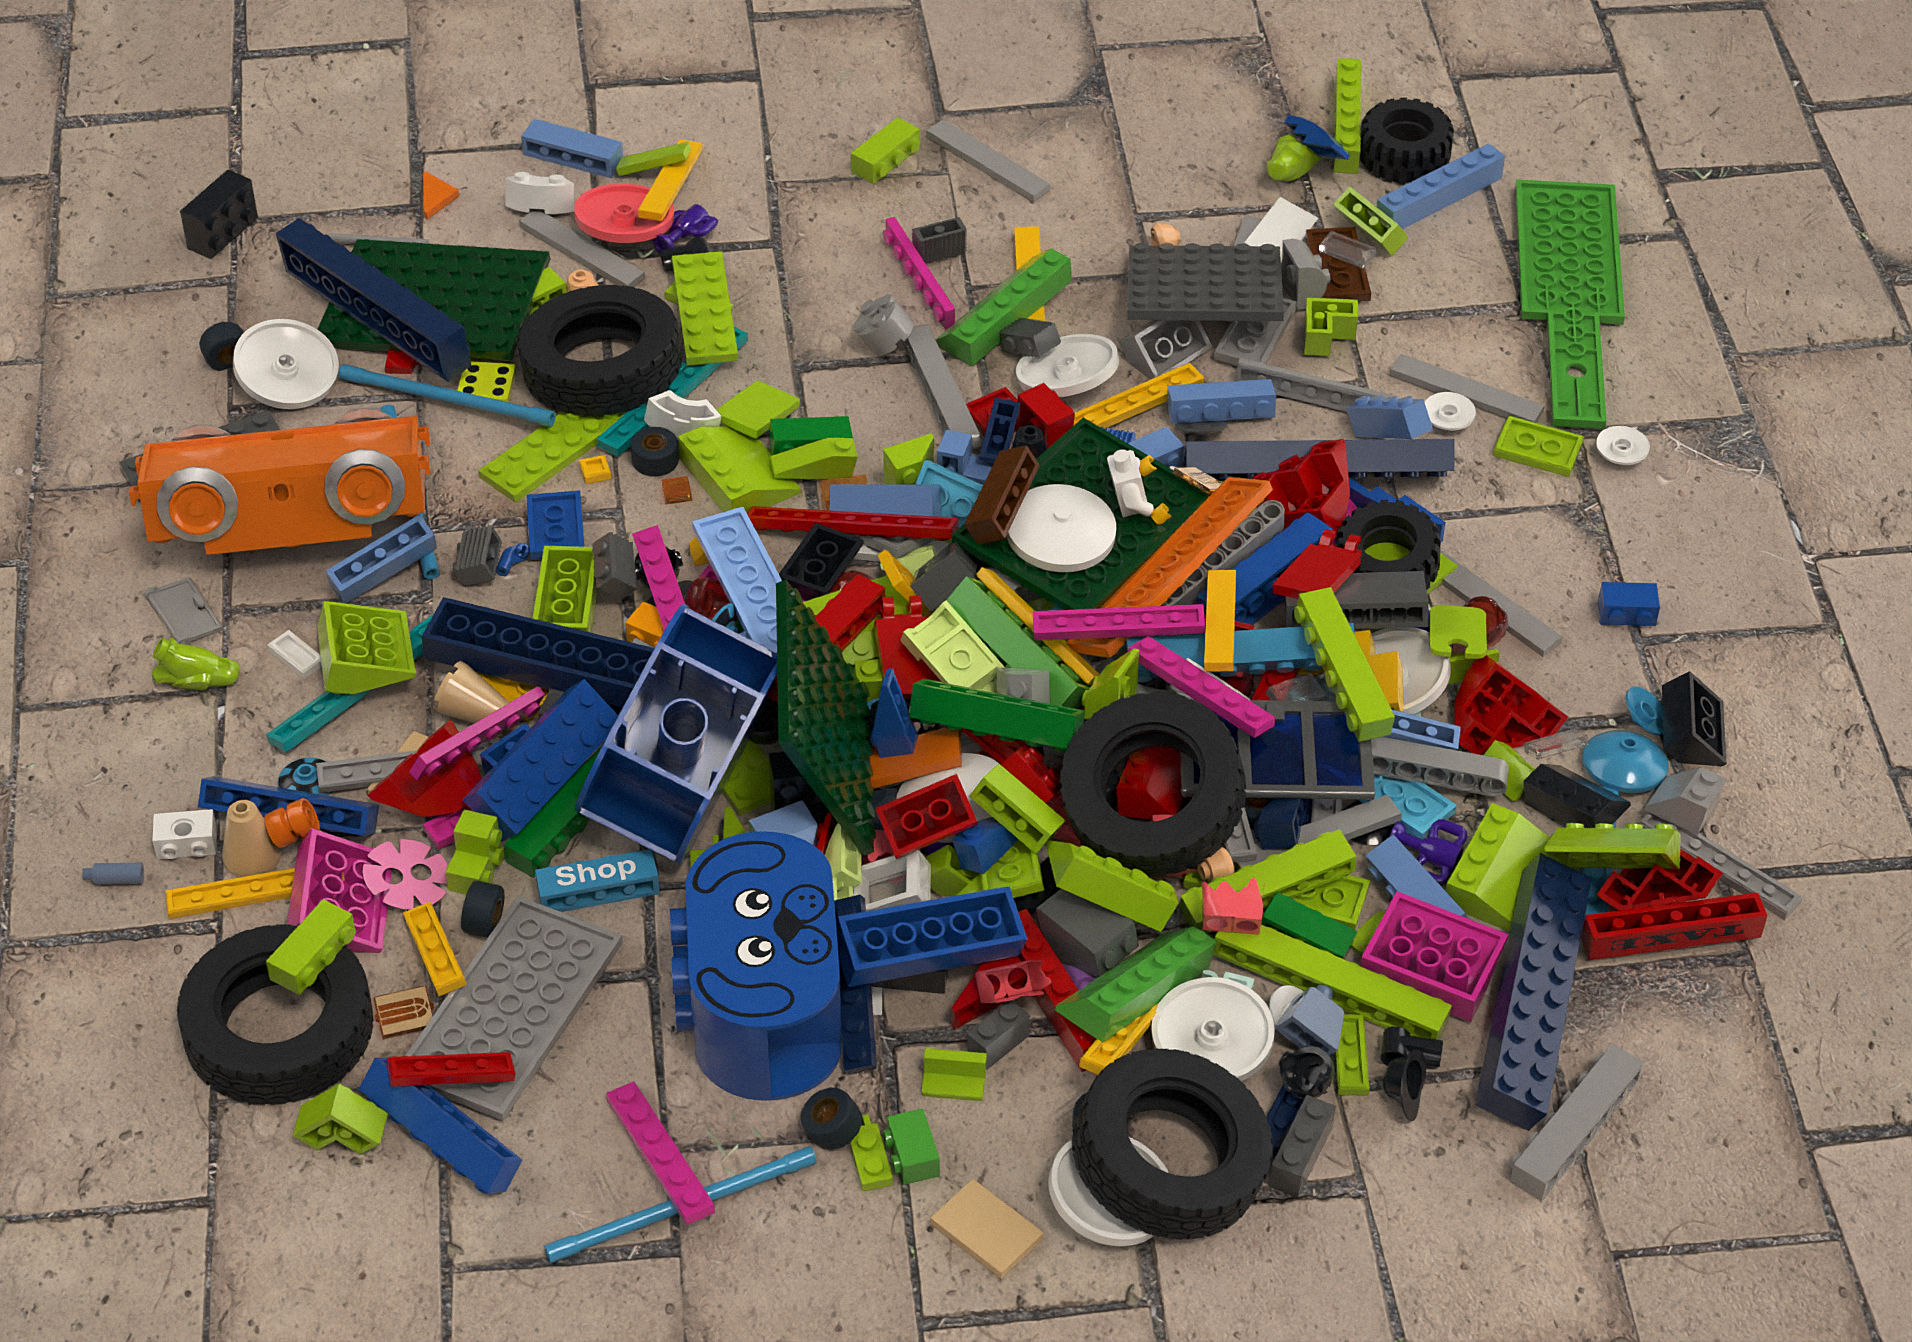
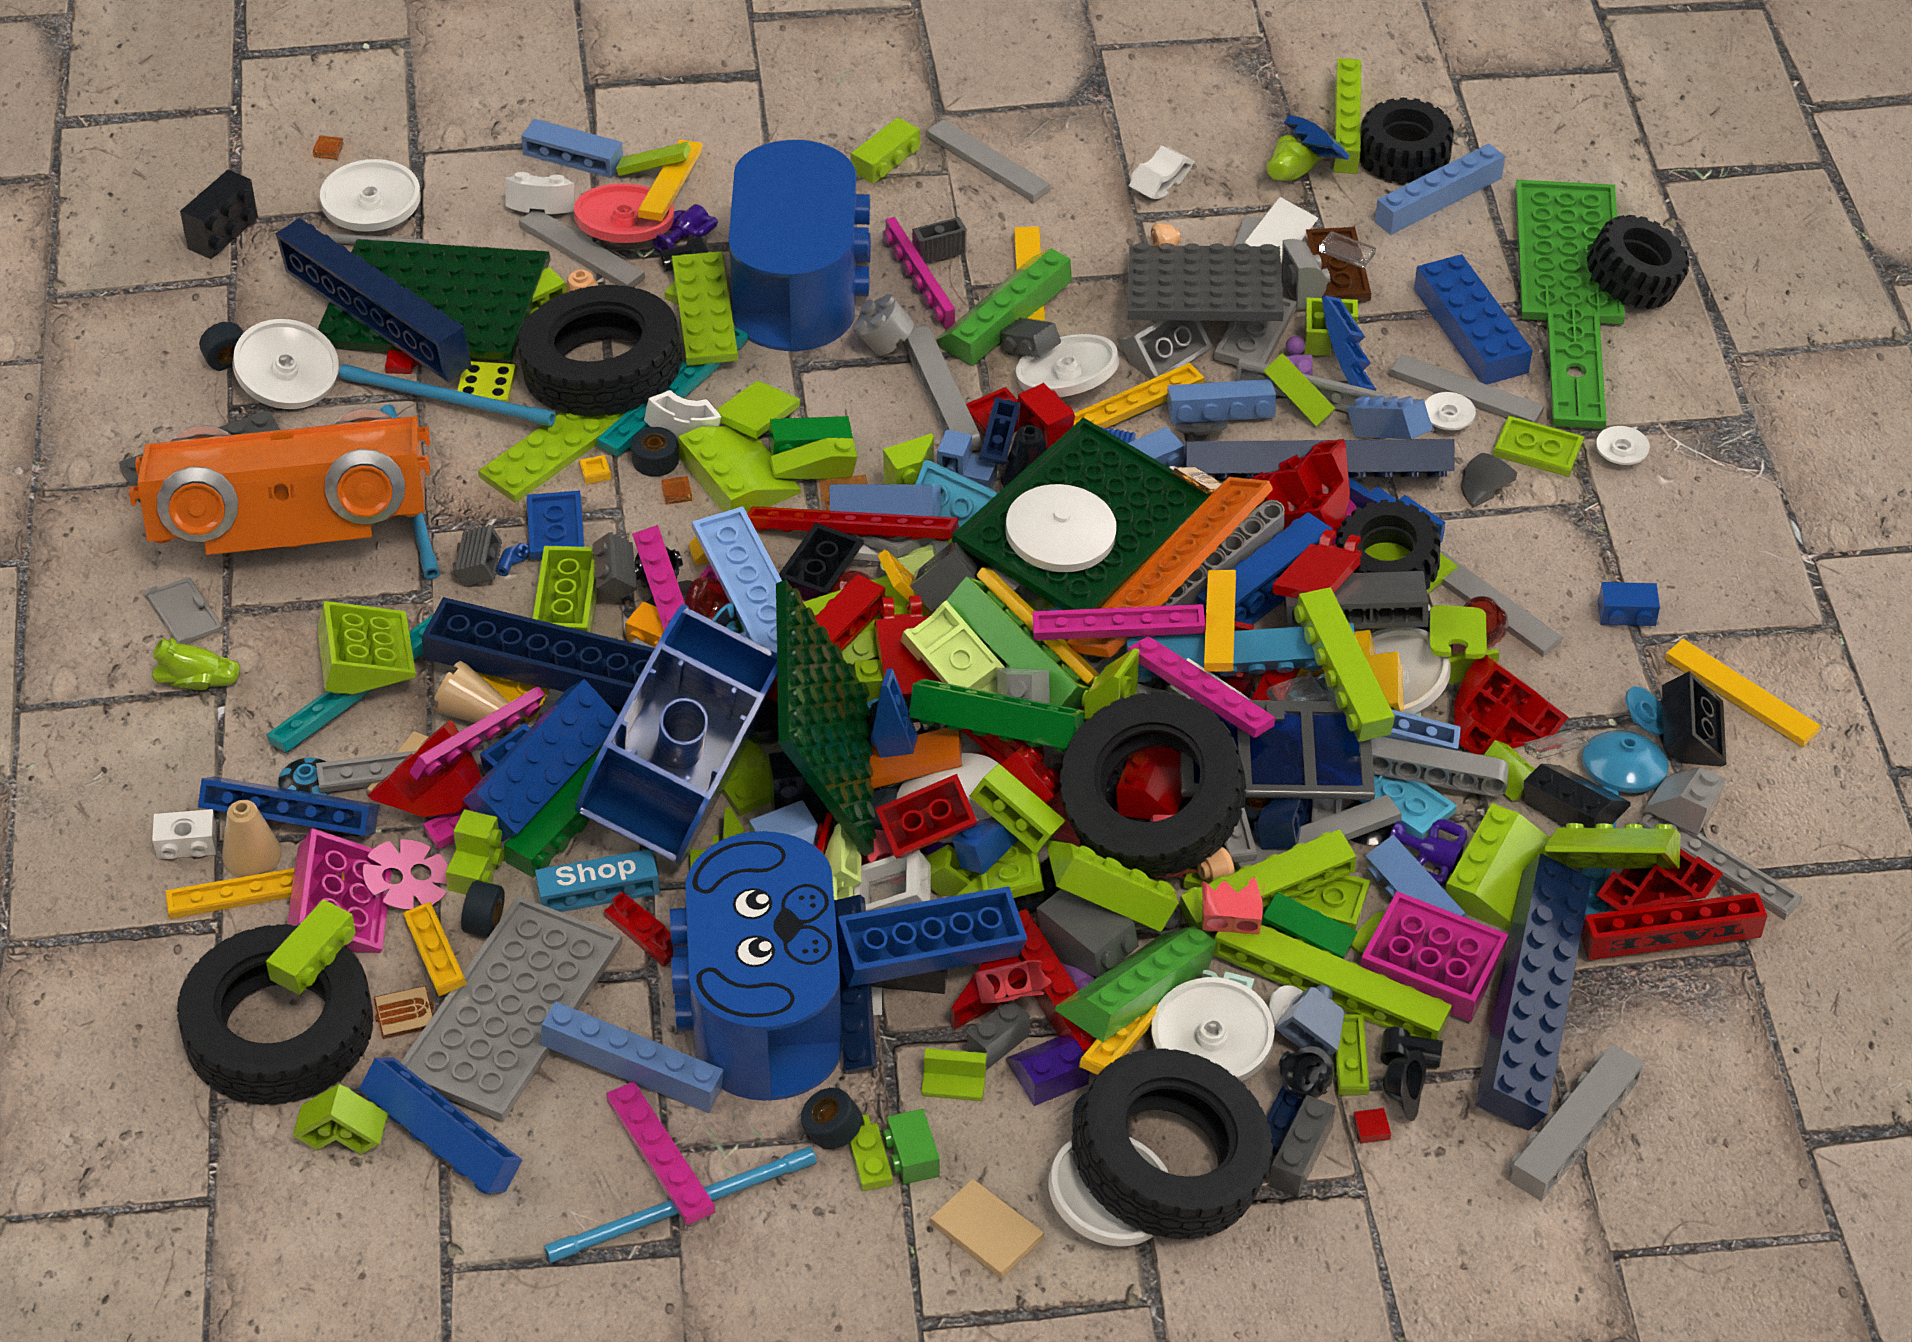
(115, 873): sand blue cylinder -> none
(289, 823): orange wheel -> none
(295, 654): white tile -> none
(328, 147): none -> clear orange tile
(370, 195): none -> white dish
(381, 559): medium blue brick -> none
(436, 194): orange tile -> none
(450, 1069): red tile -> none
(632, 1057): none -> medium blue brick
(641, 928): none -> red plate
(797, 245): none -> blue brick
(1002, 495): reddish brown brick -> none
(1049, 1069): none -> dark purple slope
(1129, 488): white torso -> none
(1160, 172): none -> white brick
(1295, 345): none -> medium lavender piece
(1299, 390): none -> lime tile
(1345, 339): none -> blue slope
(1370, 220): lime brick -> none
(1372, 1125): none -> red tile
(1472, 319): none -> blue brick
(1484, 476): none -> dark grey brick
(1638, 261): none -> black tyre
(1743, 692): none -> yellow tile

